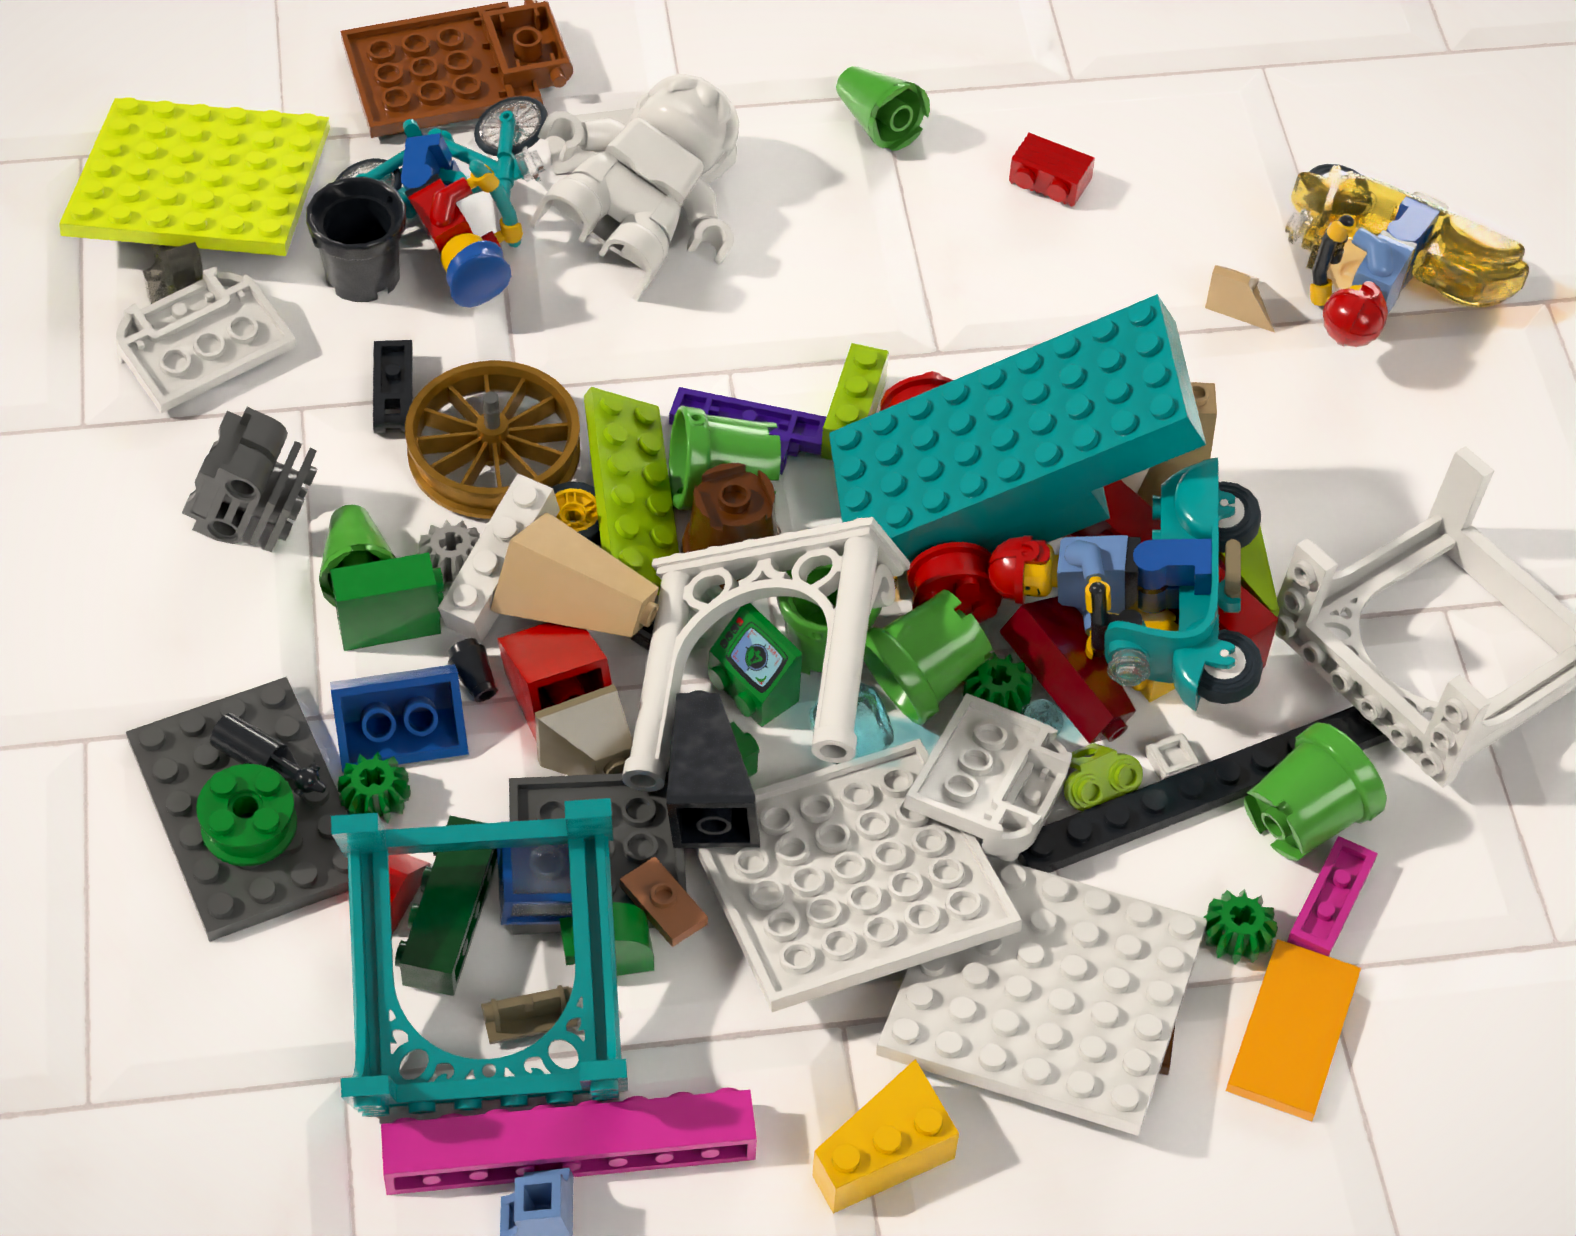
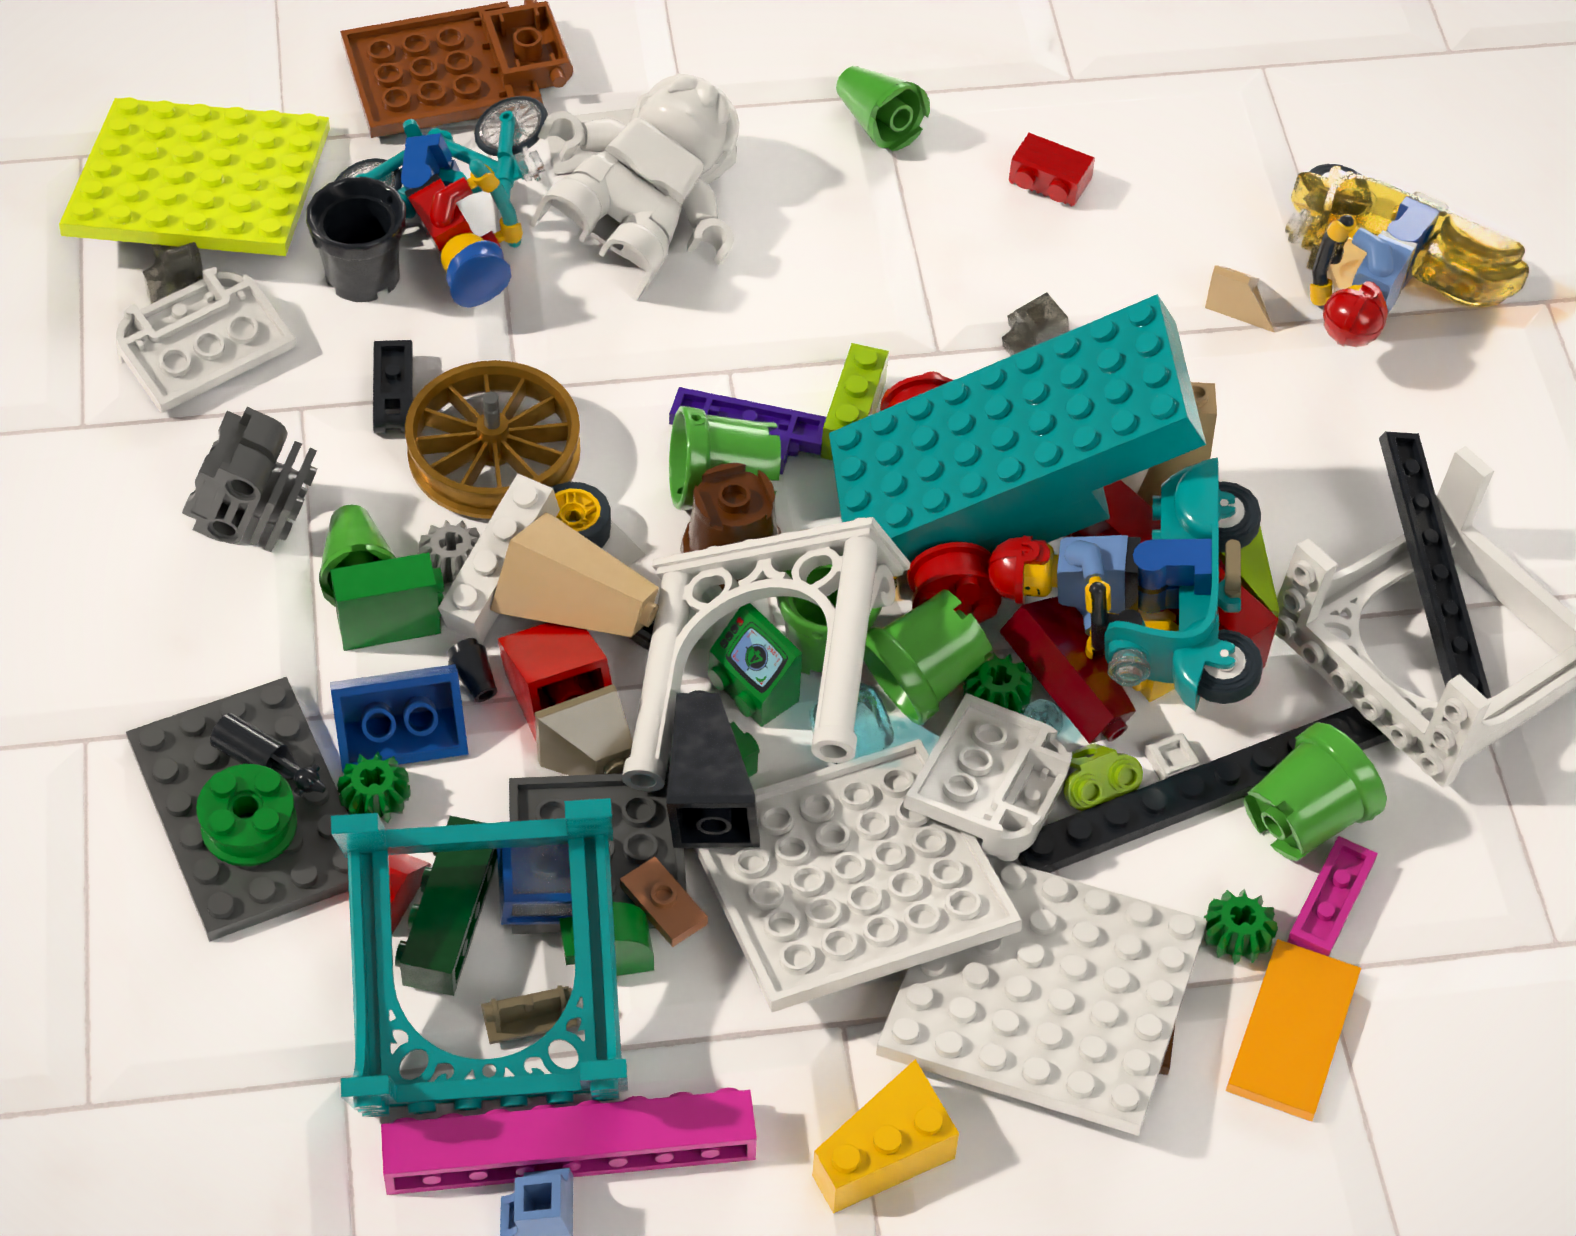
(630, 480): lime plate -> none
(1034, 324): none -> clear smoke brick
(1432, 559): none -> black tile

